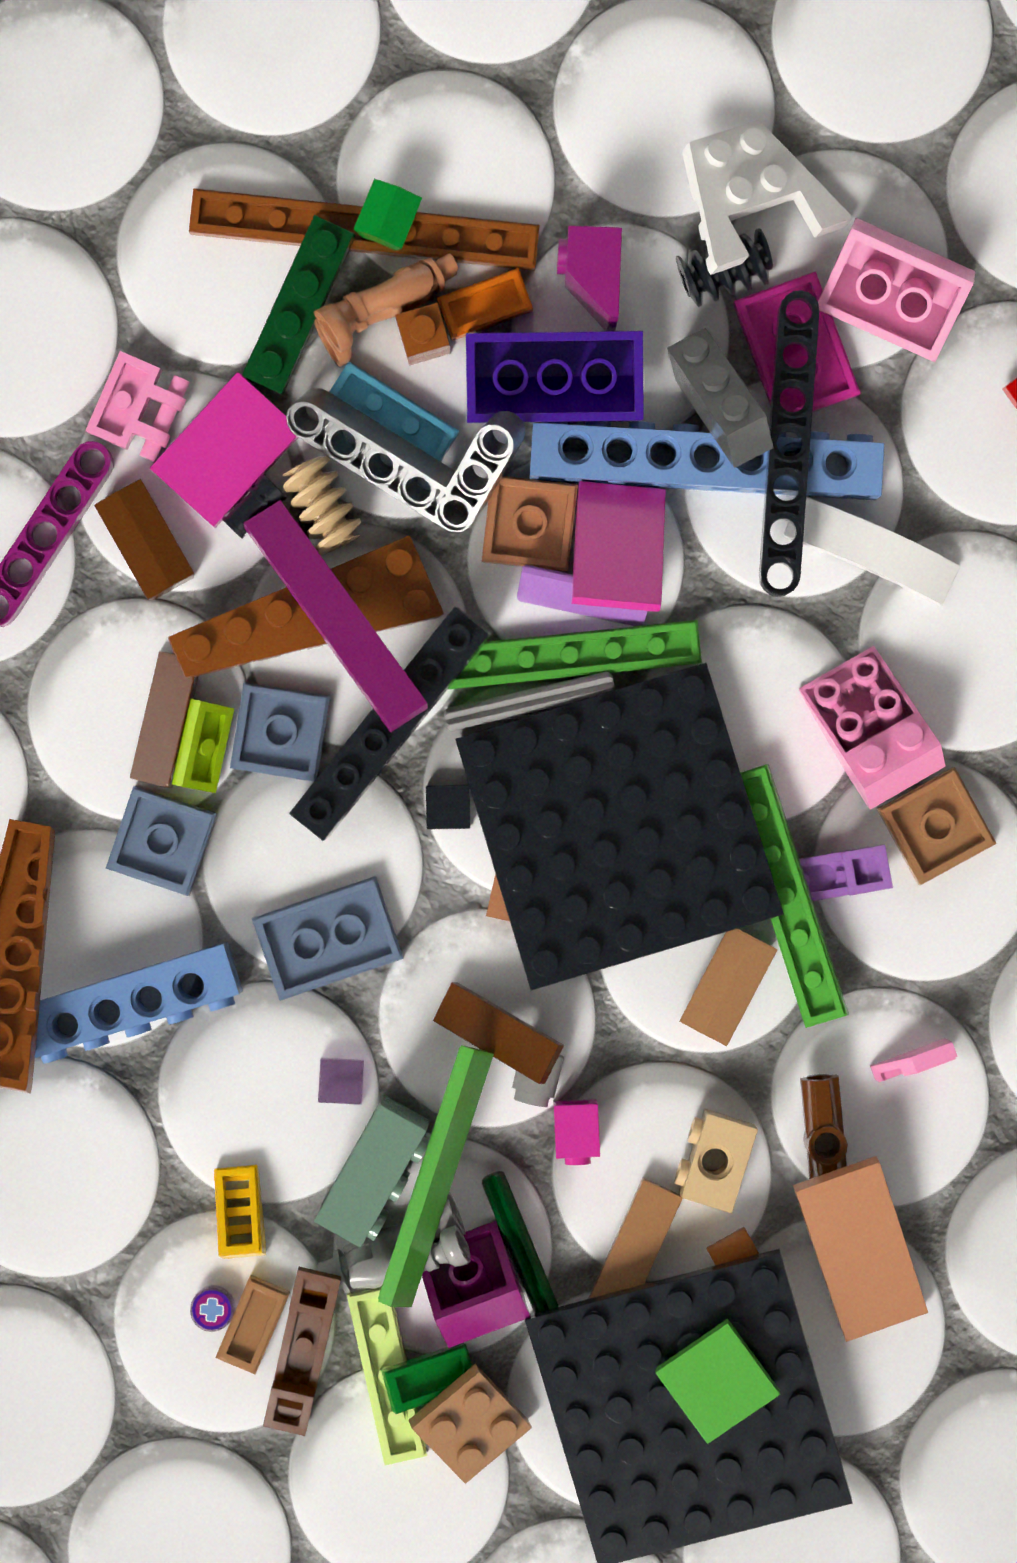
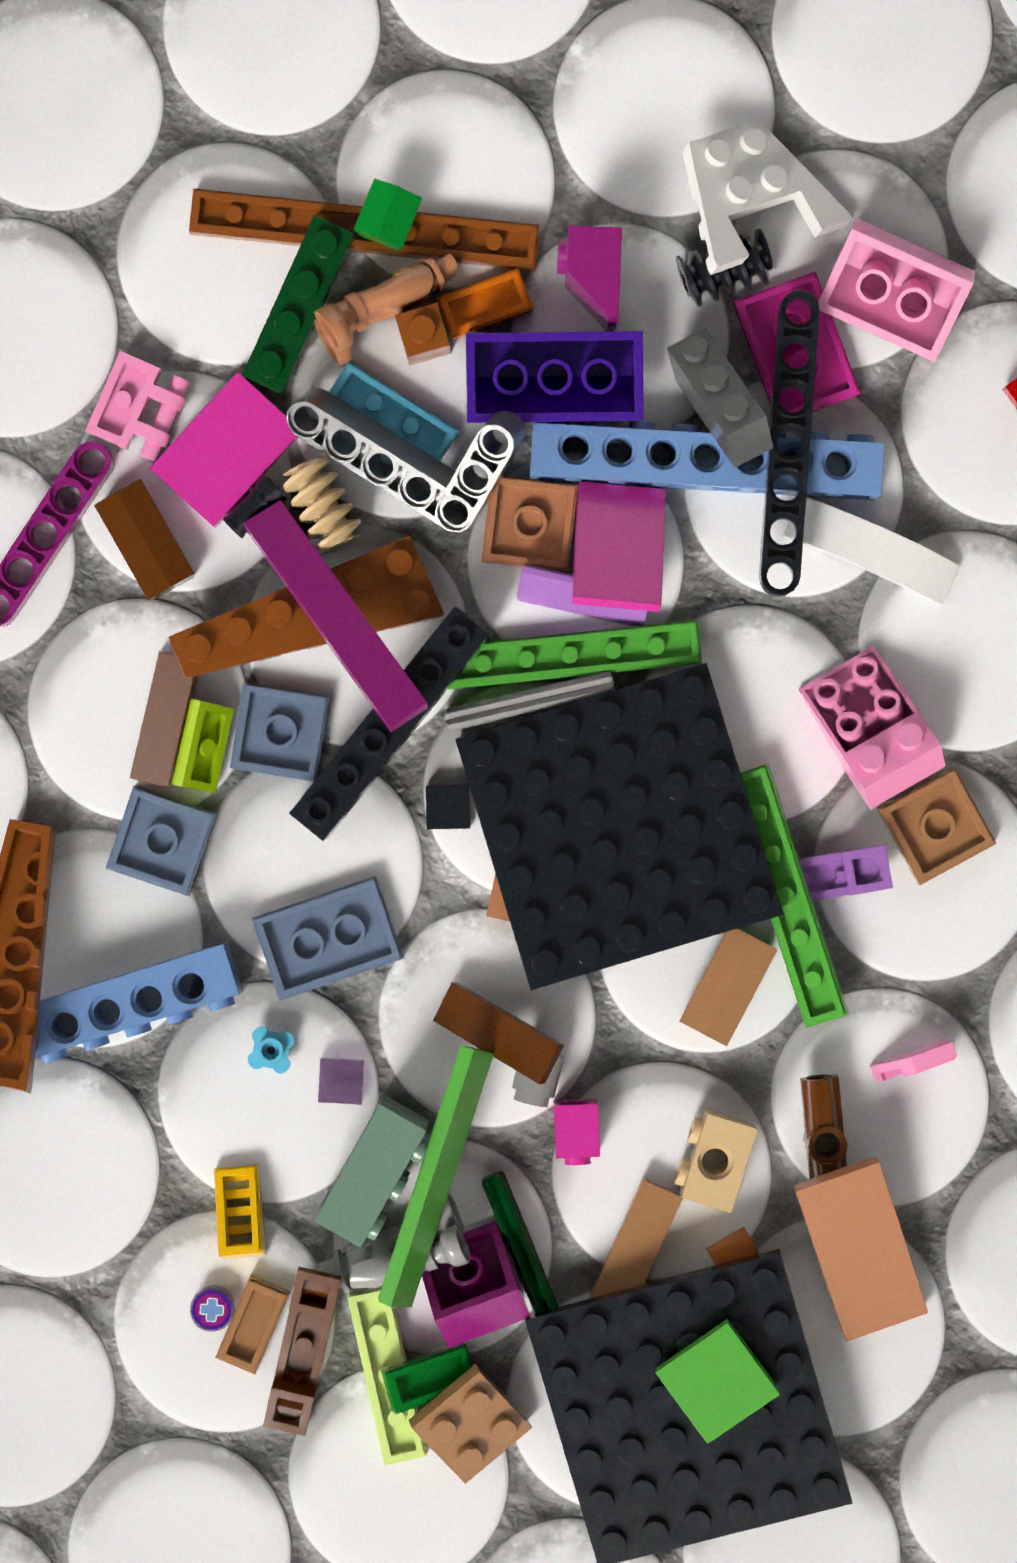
(280, 1041): none -> medium azure plate

